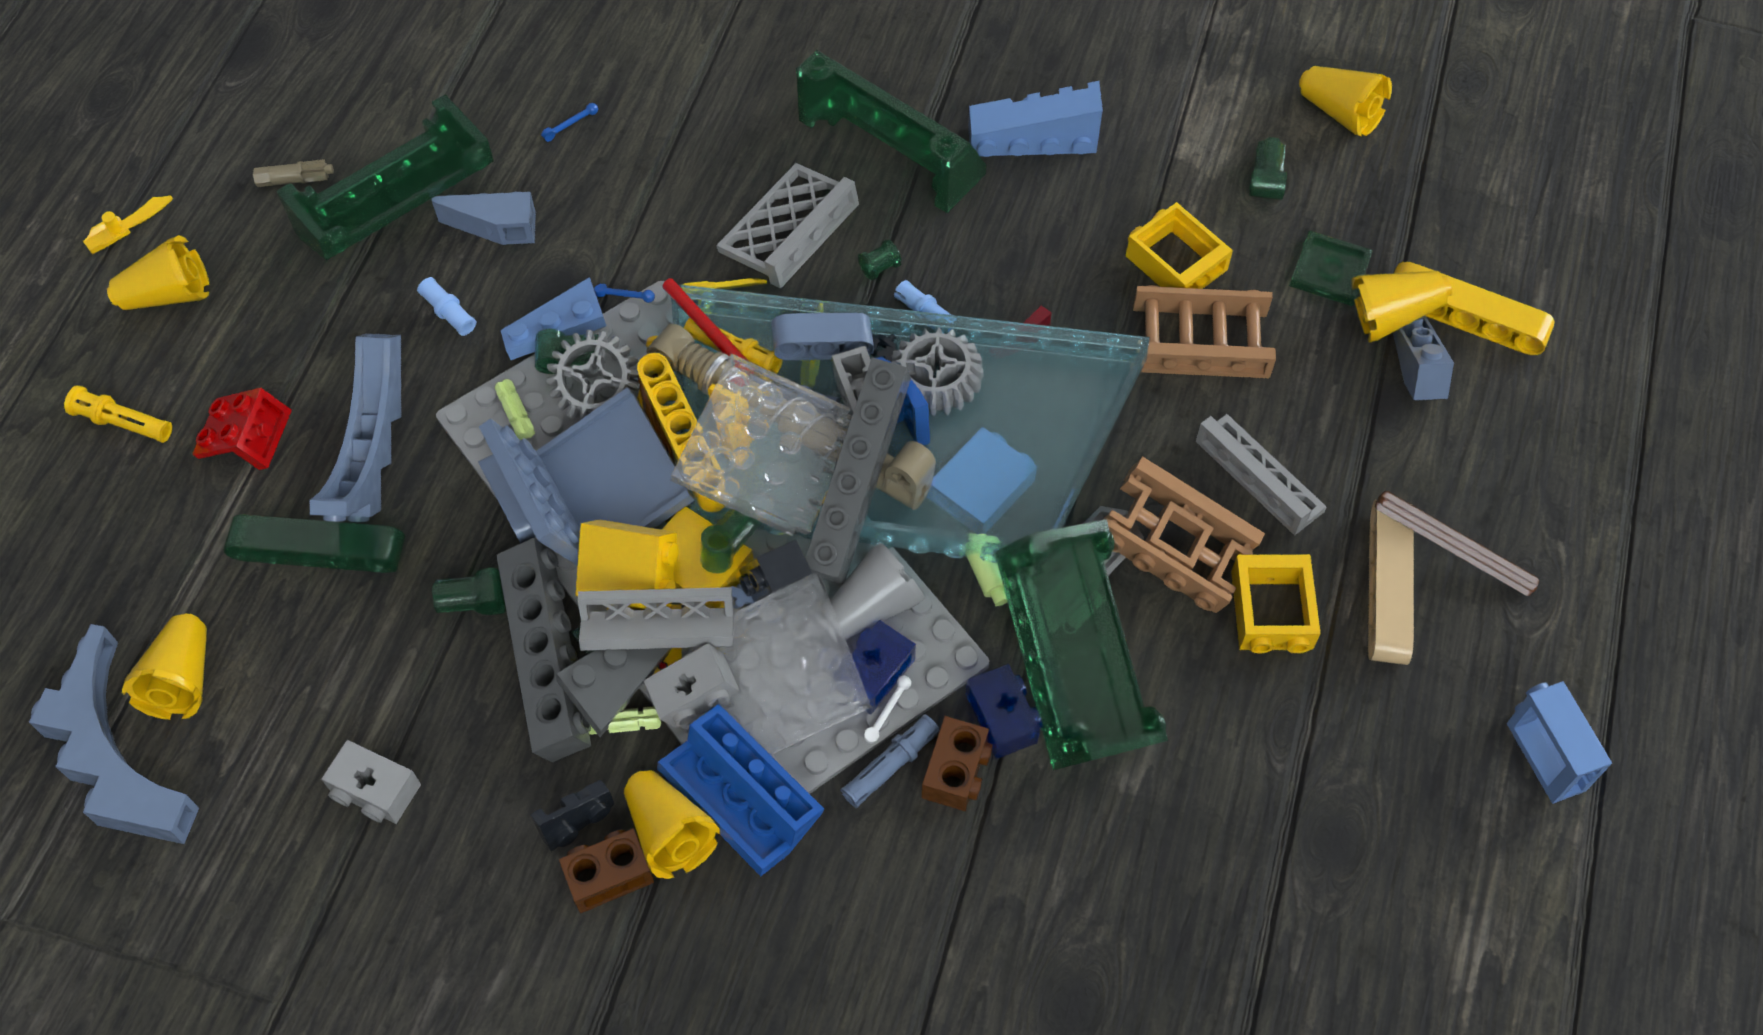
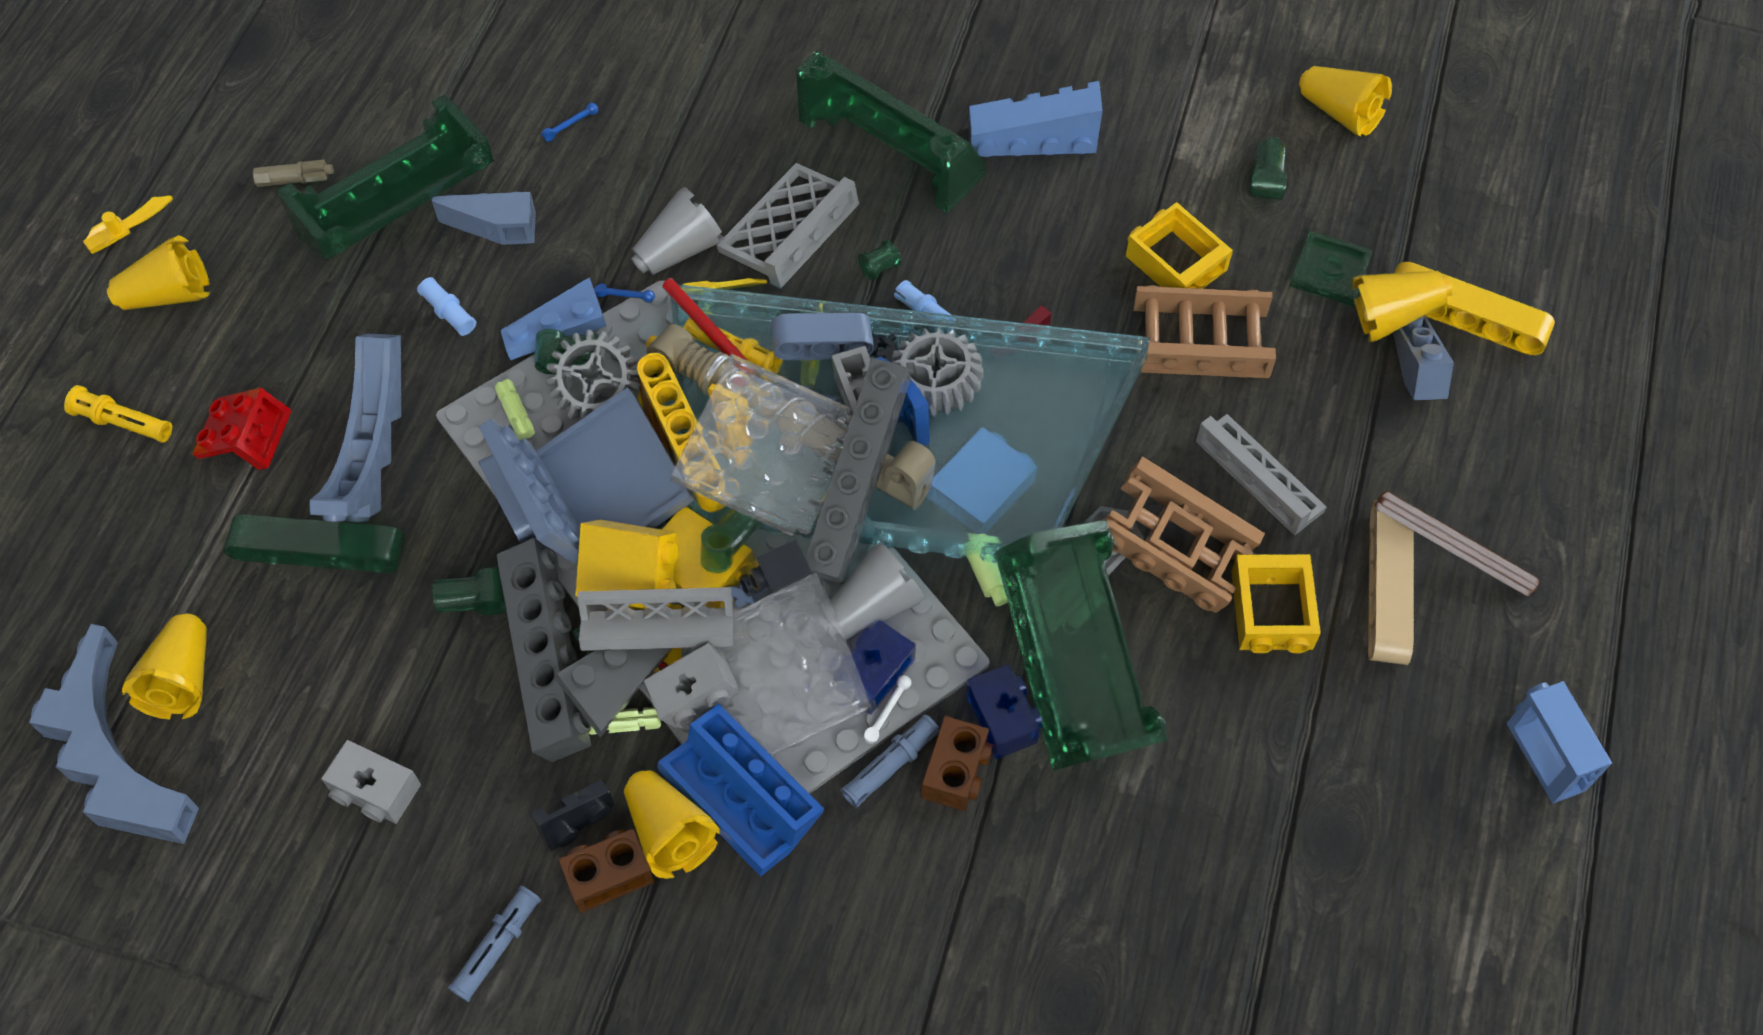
(494, 943): none -> sand blue pin
(676, 234): none -> light grey cone

